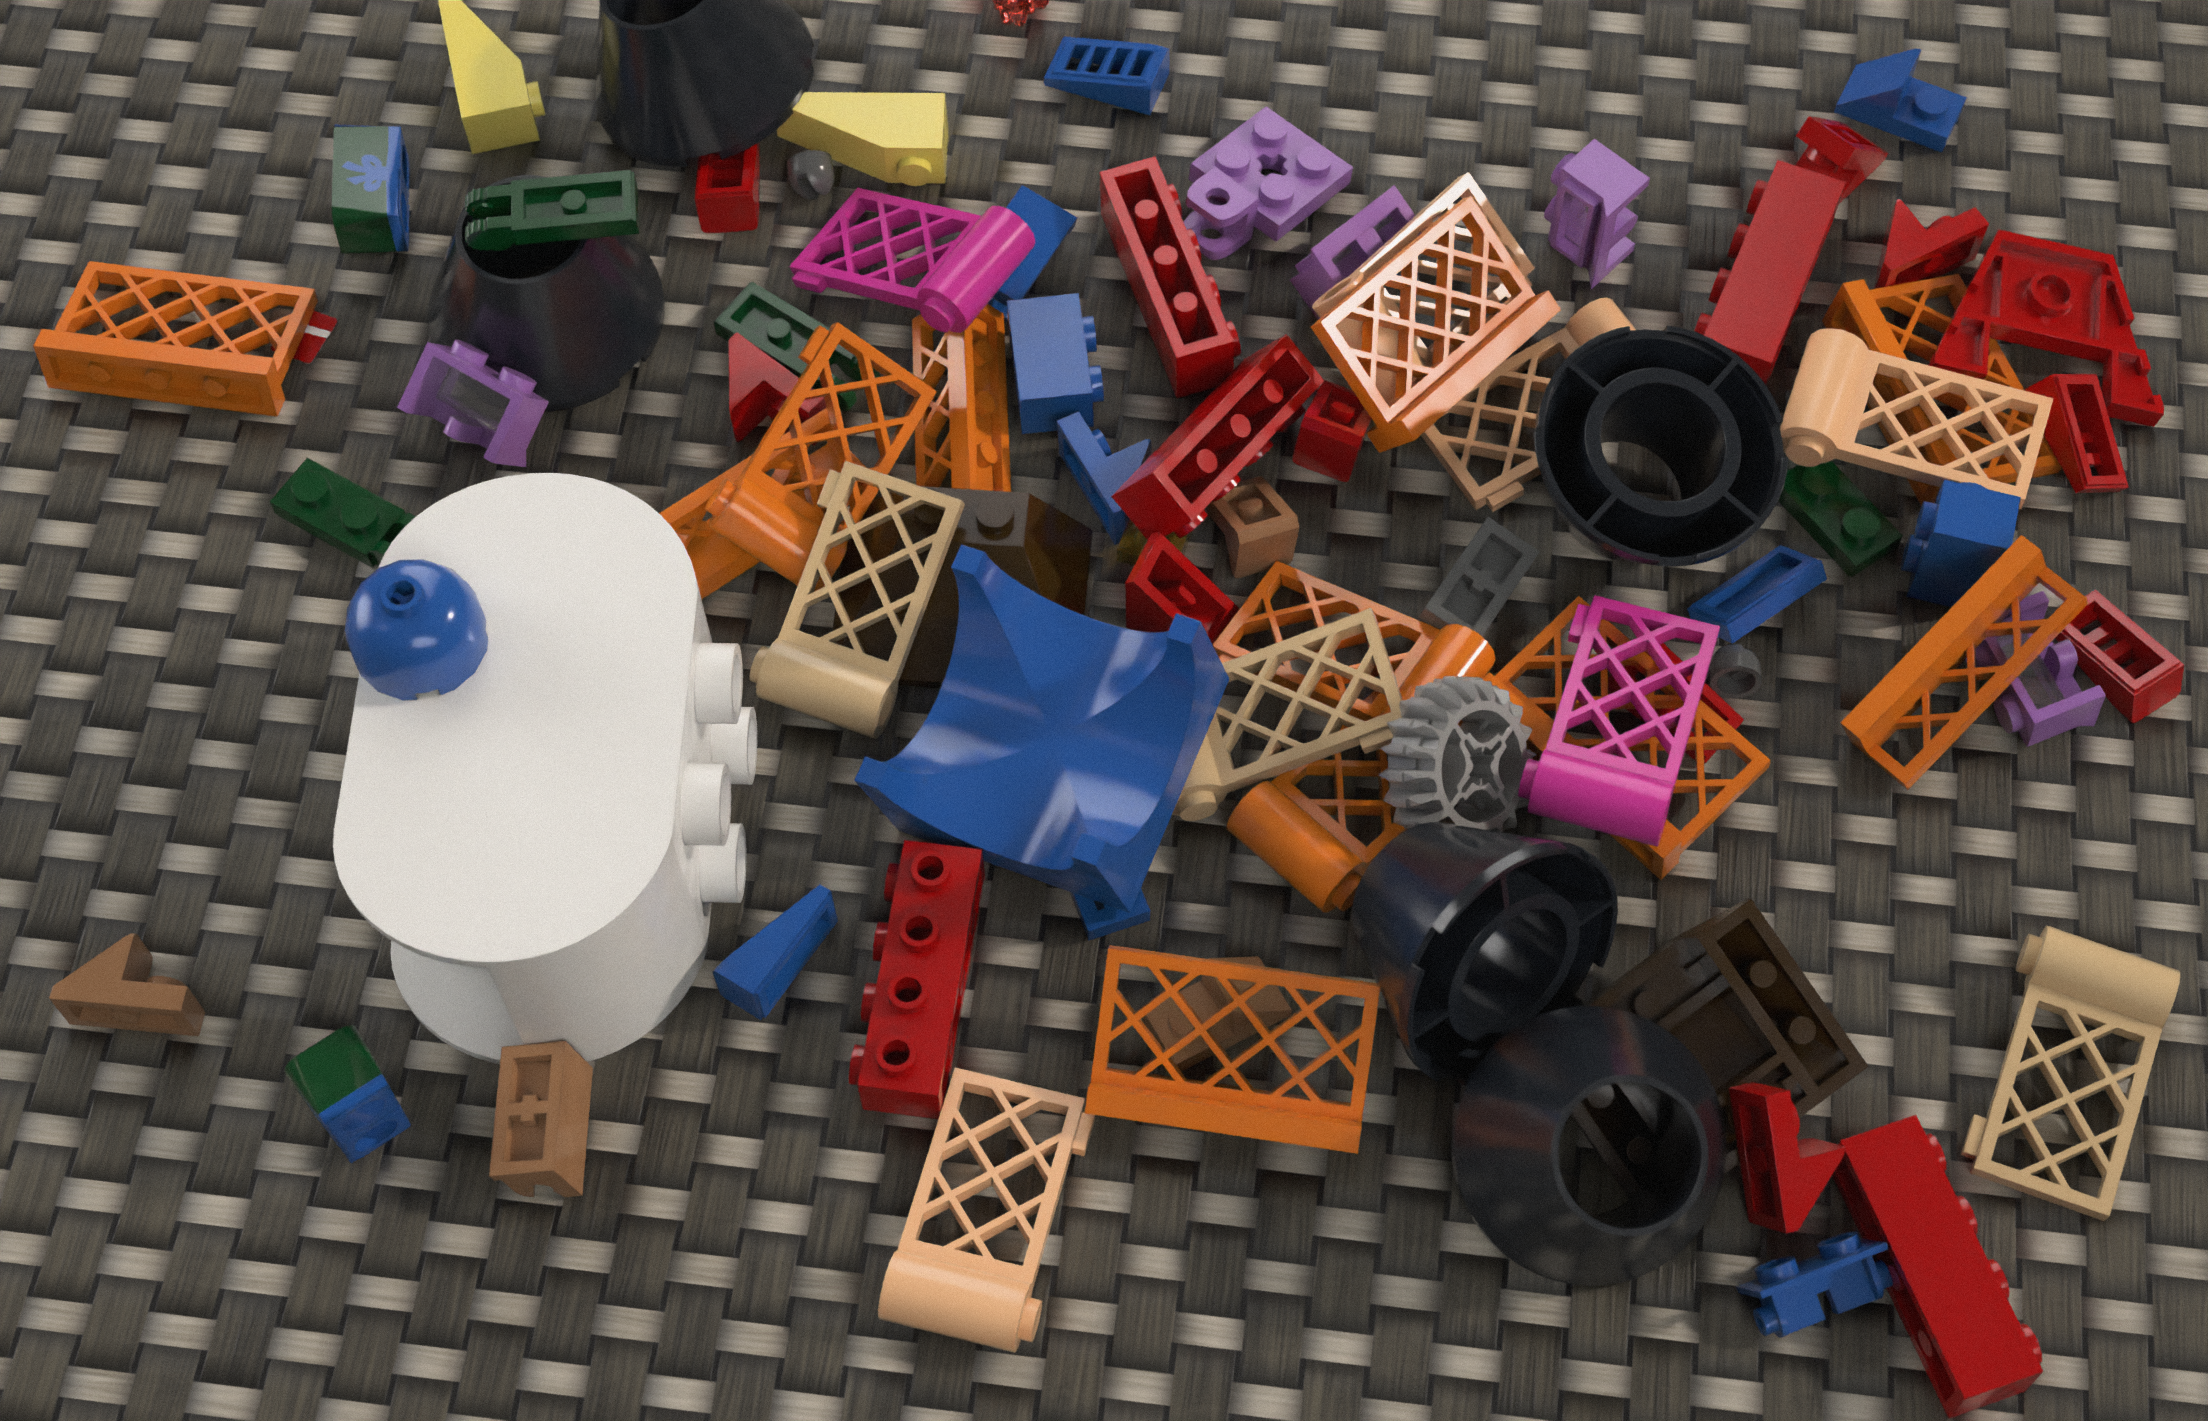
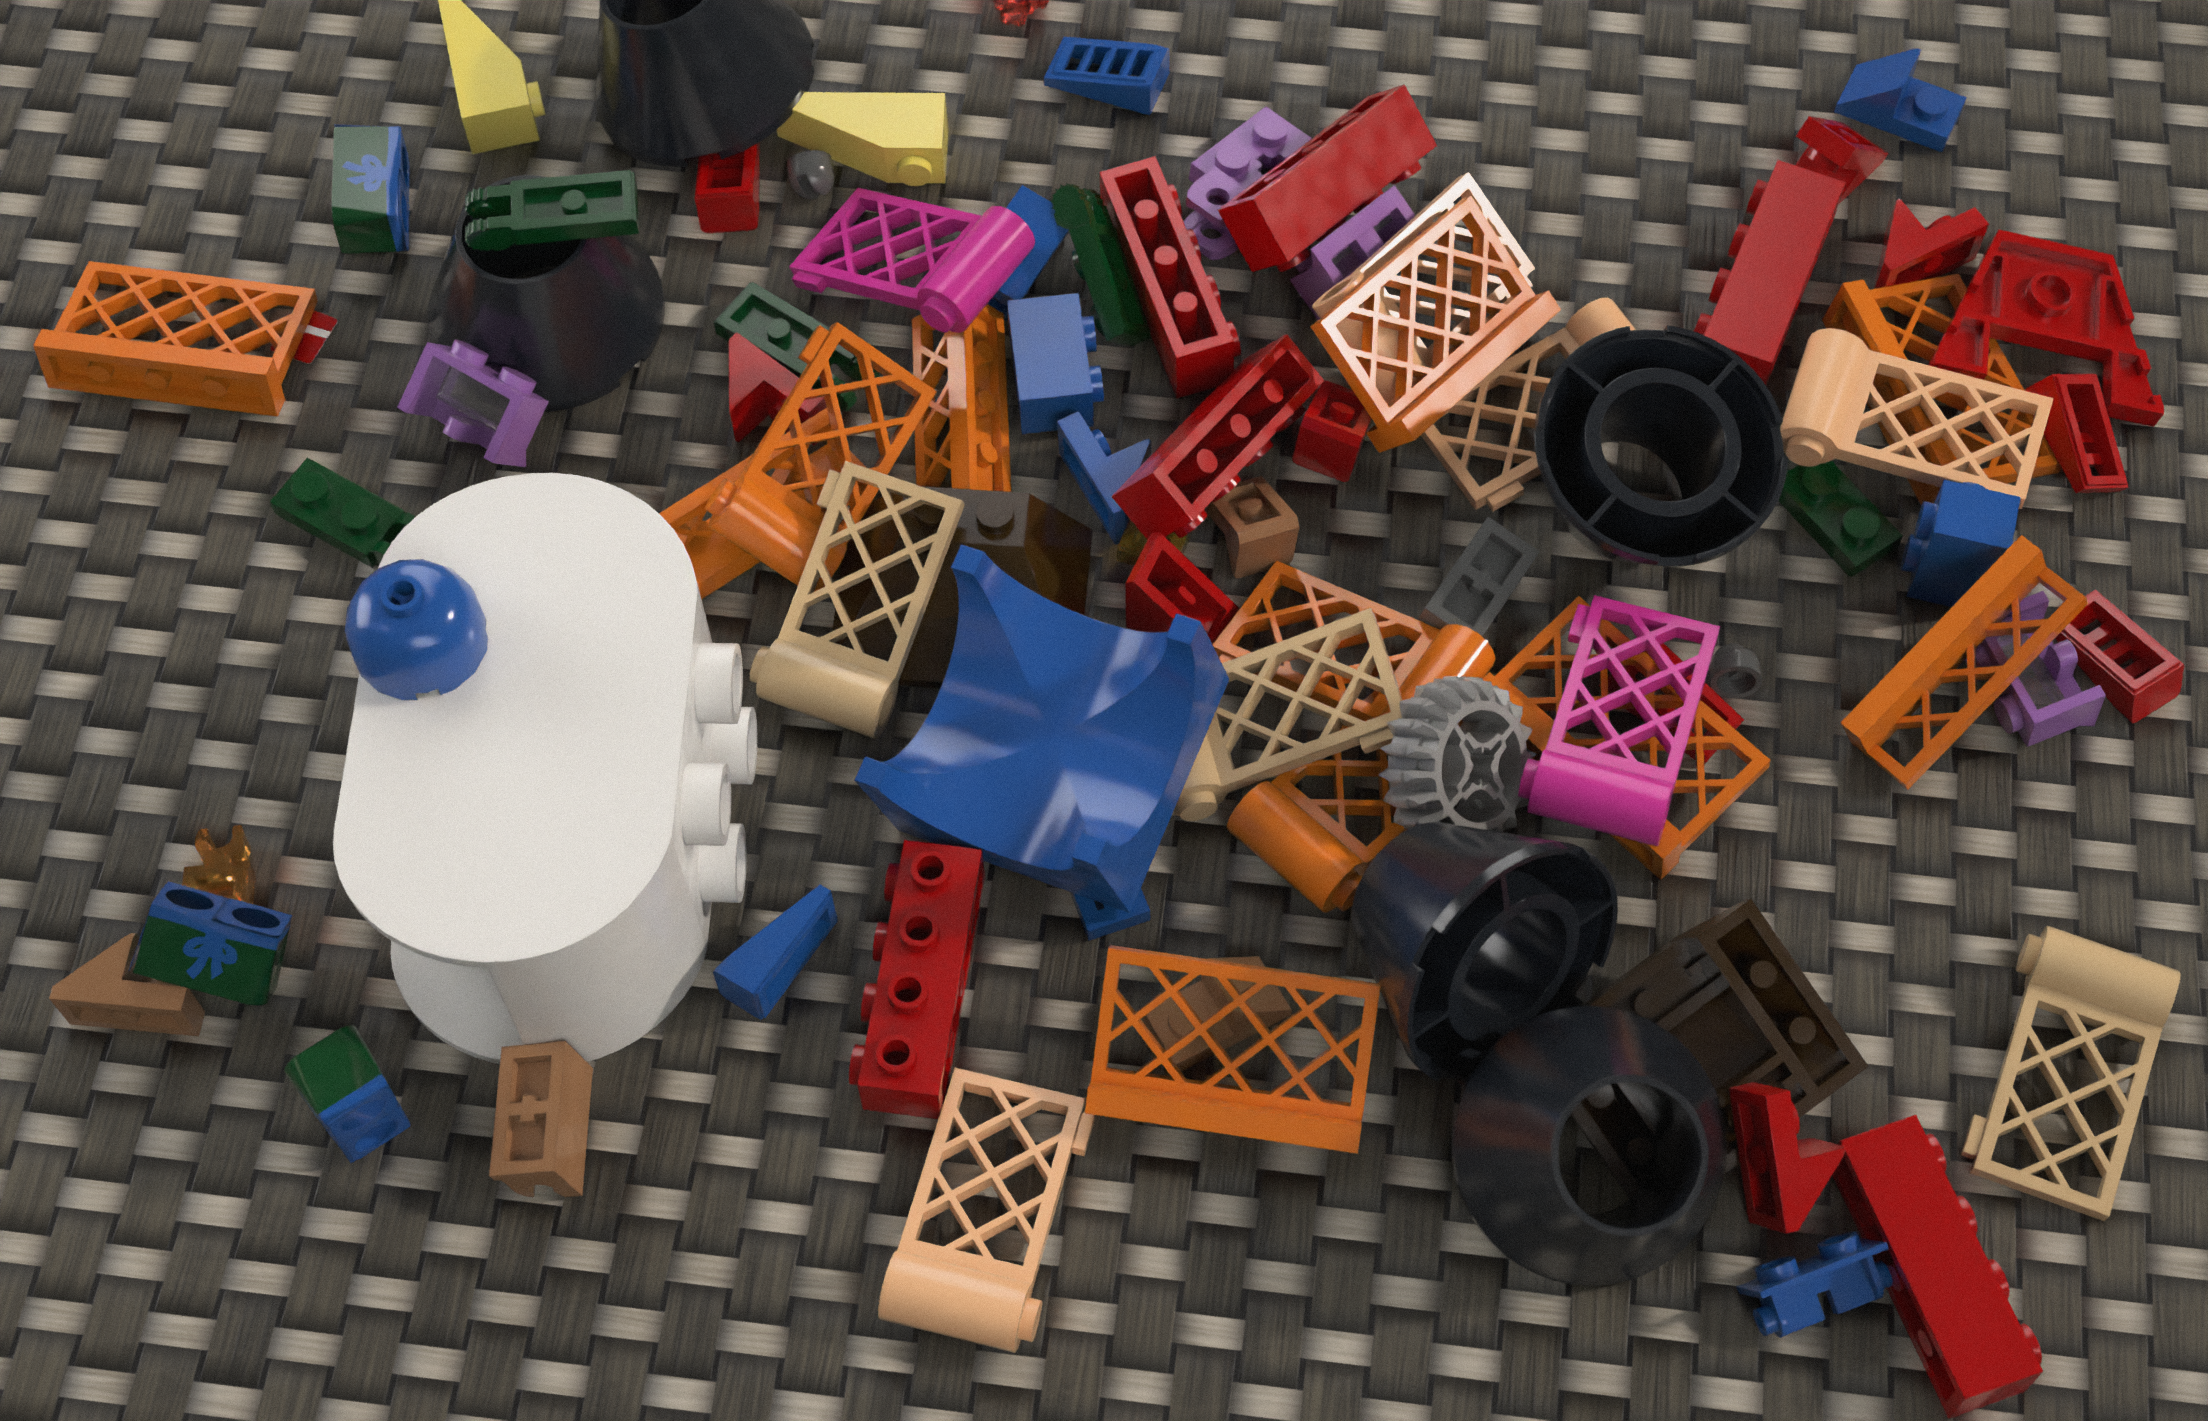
(212, 944): none -> piece
(224, 868): none -> clear orange plate
(1101, 264): none -> dark green hinge
(1328, 180): none -> red brick
(1591, 209): medium lavender window -> none
(1758, 592): blue tile -> none

